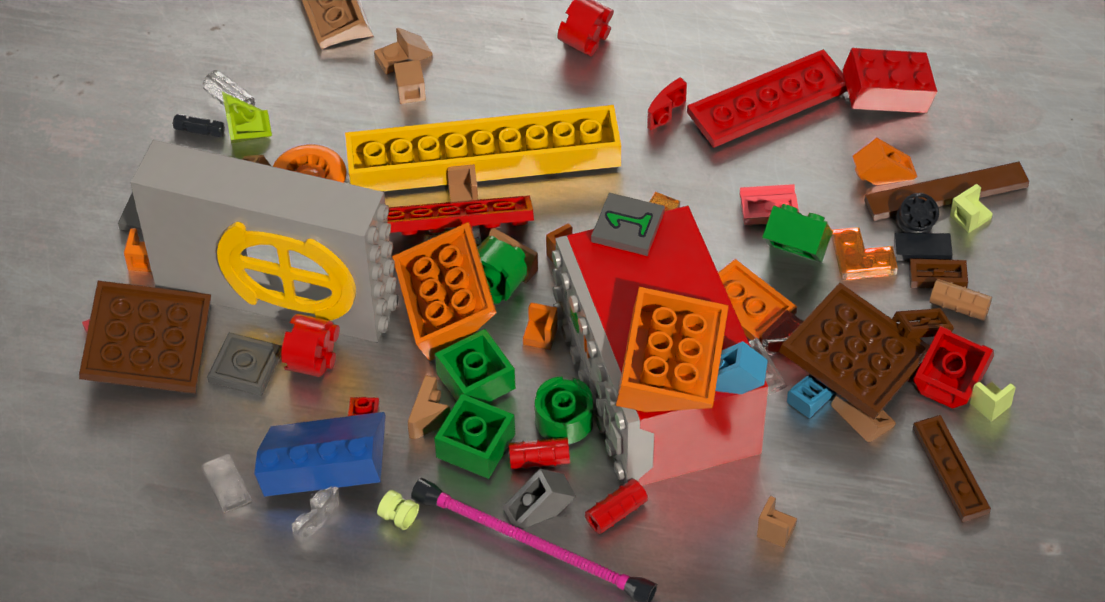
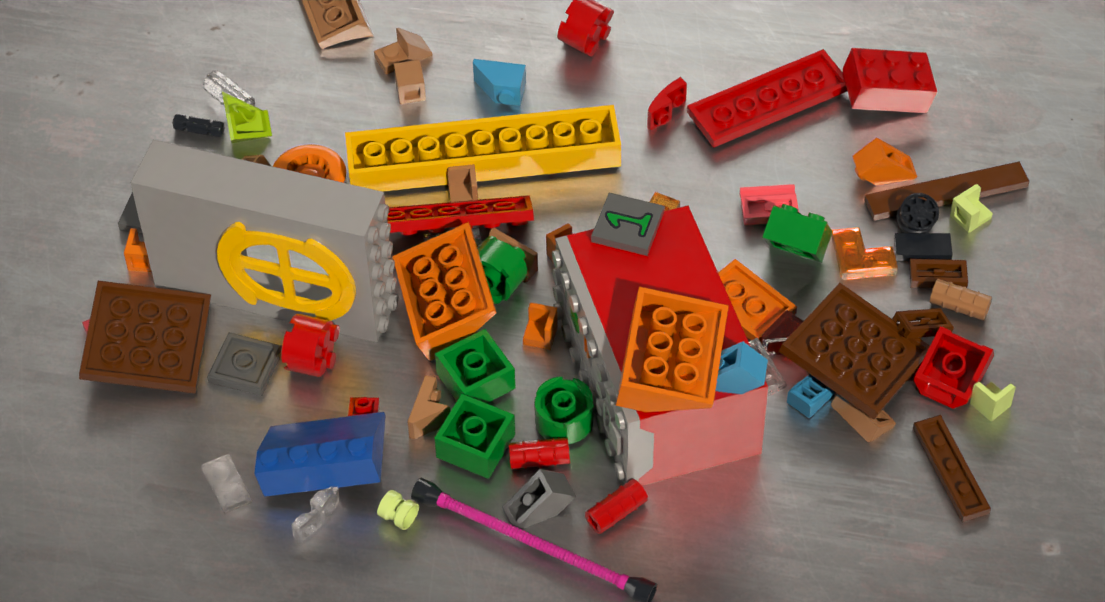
(501, 80): none -> dark azure slope
(775, 525): medium nougat panel -> none

